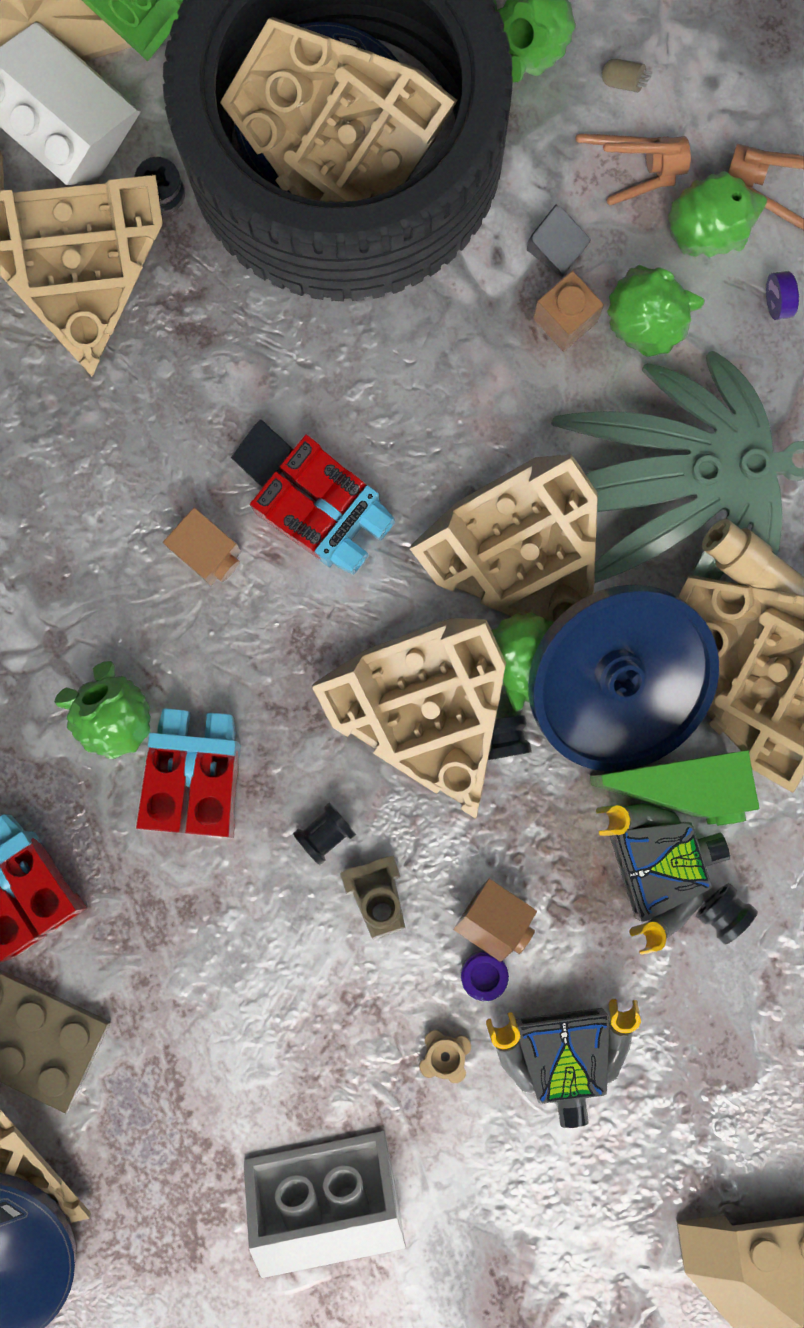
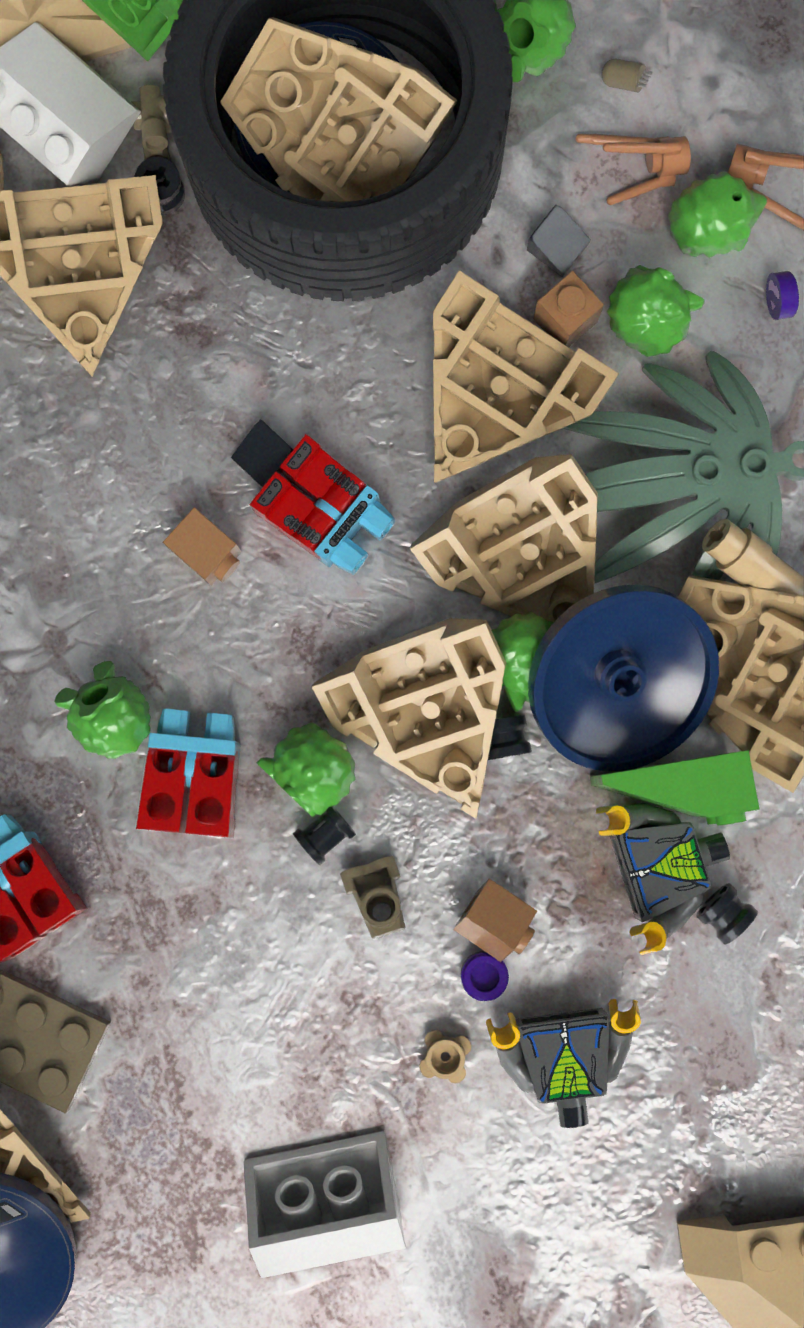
(152, 122): none -> dark tan plate
(311, 768): none -> bright green animal
(501, 379): none -> tan wedge

